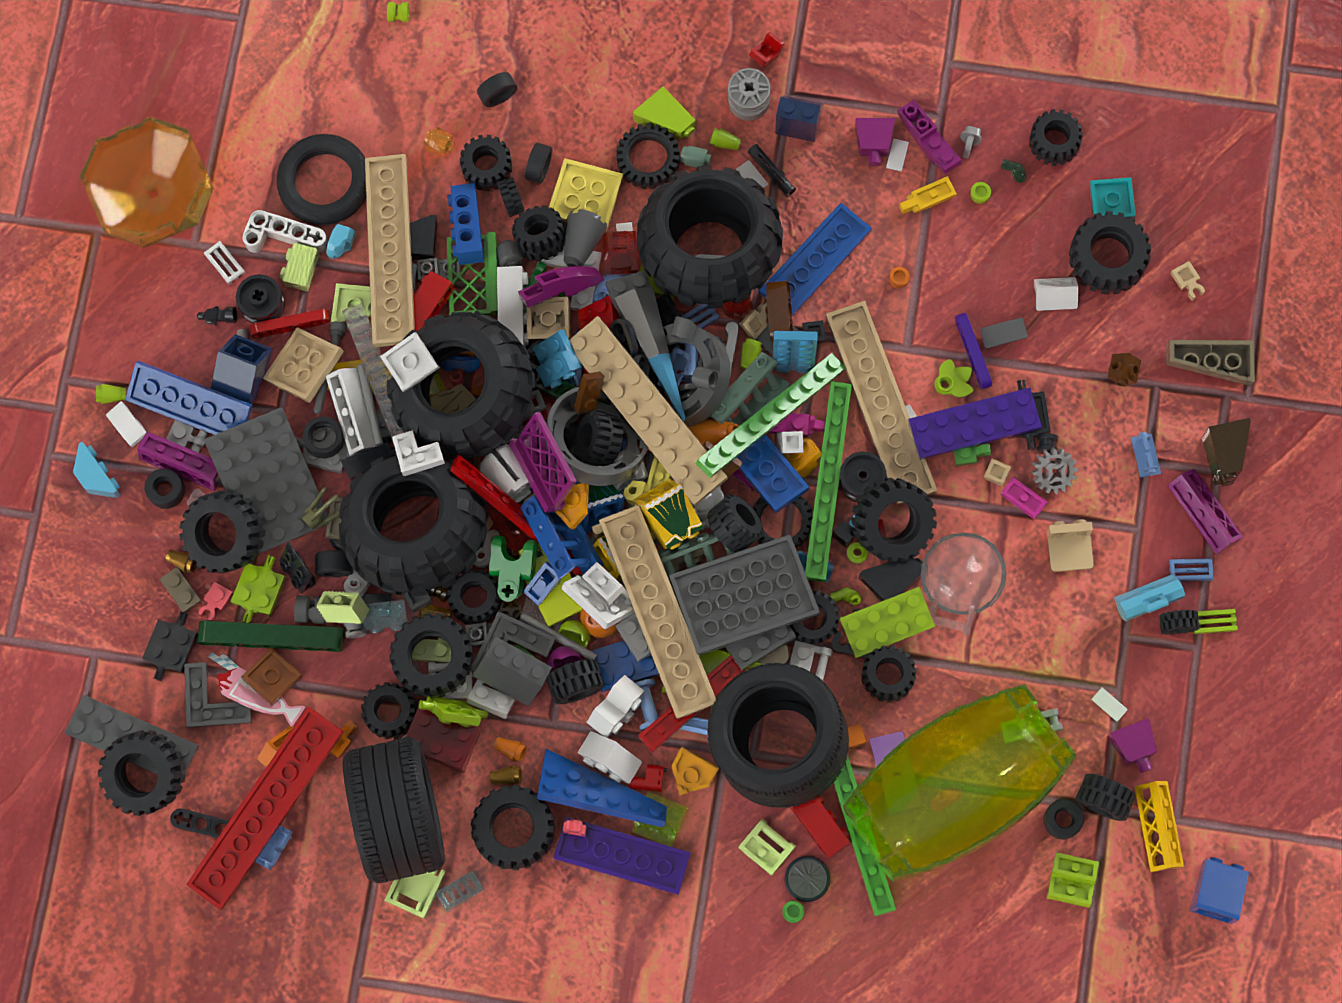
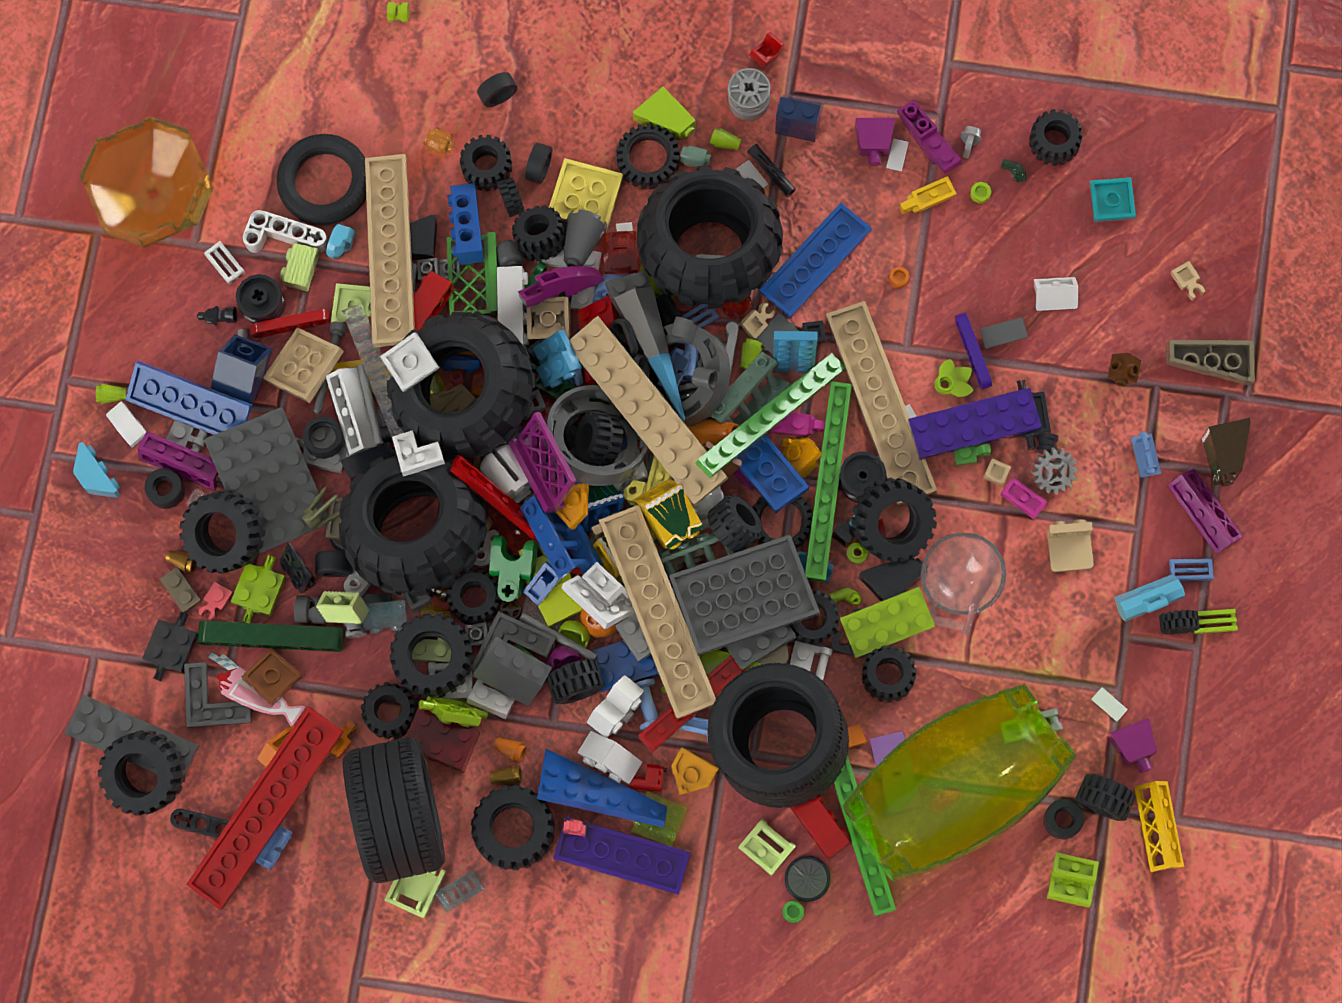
(589, 392): reddish brown plate -> none
(779, 307): reddish brown beam -> none
(790, 442): white panel -> none
(1116, 228): black tyre -> none
(1220, 891): blue slope -> none

